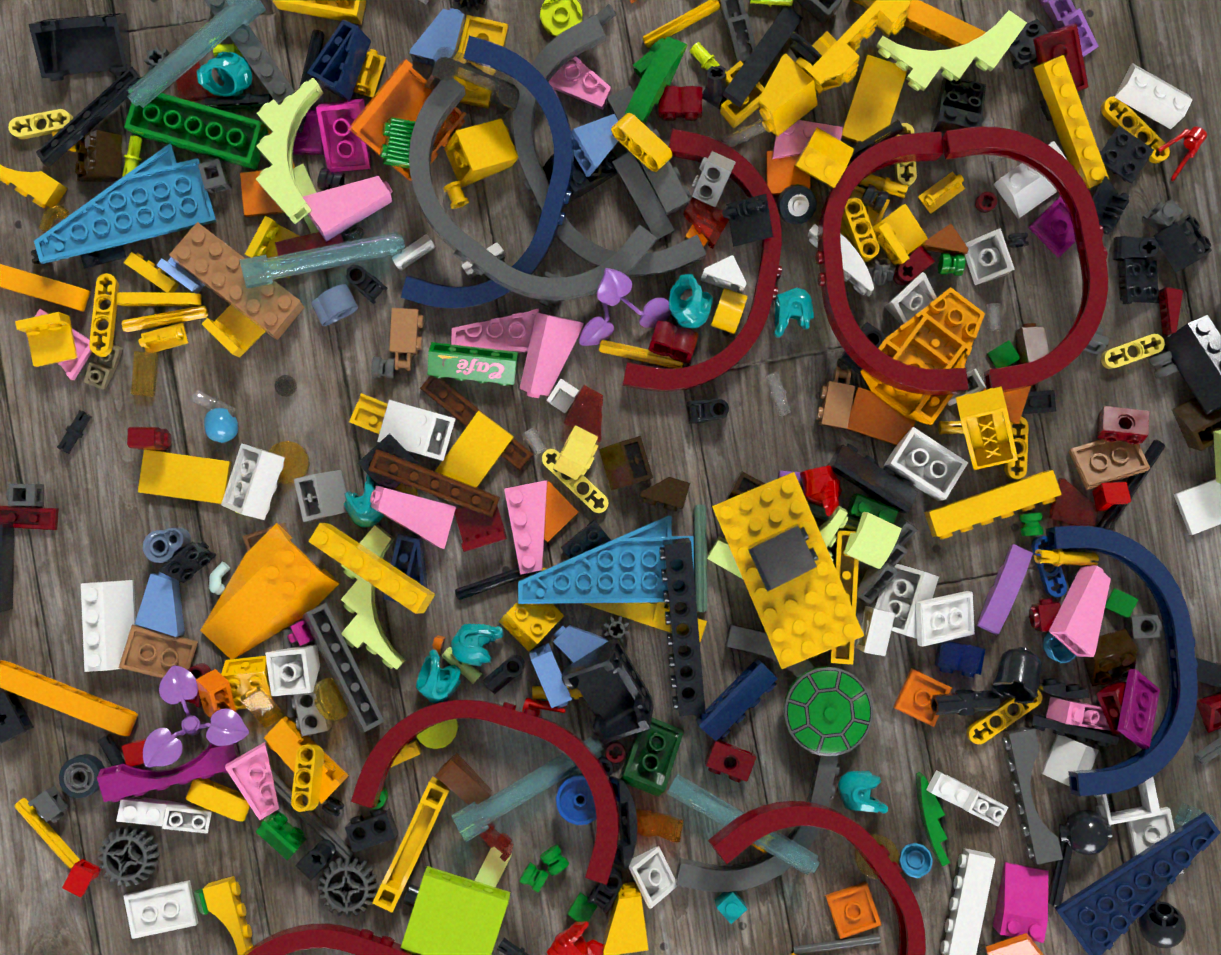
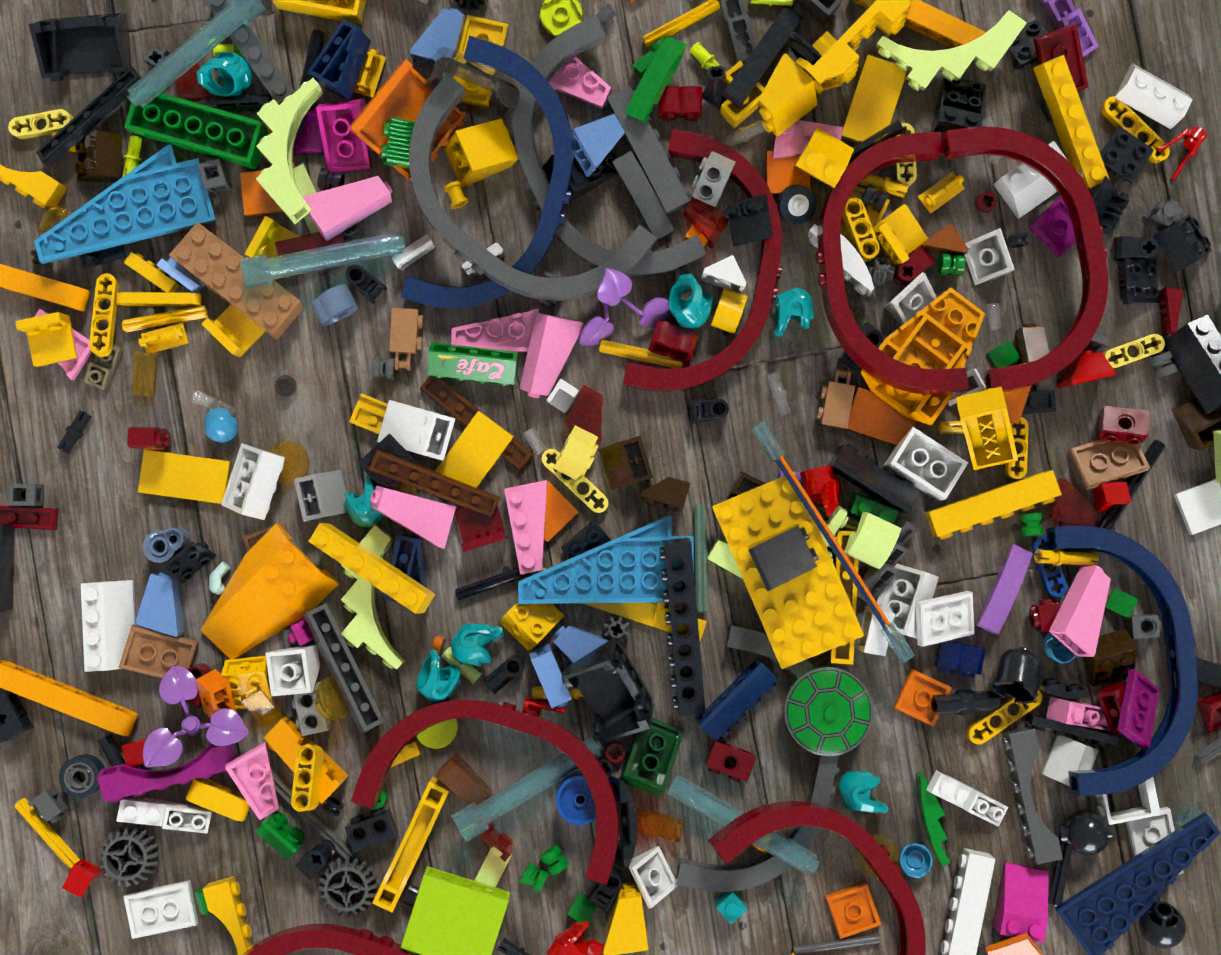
(641, 142): yellow beam -> none
(890, 631): none -> piece
(1085, 369): none -> red slope

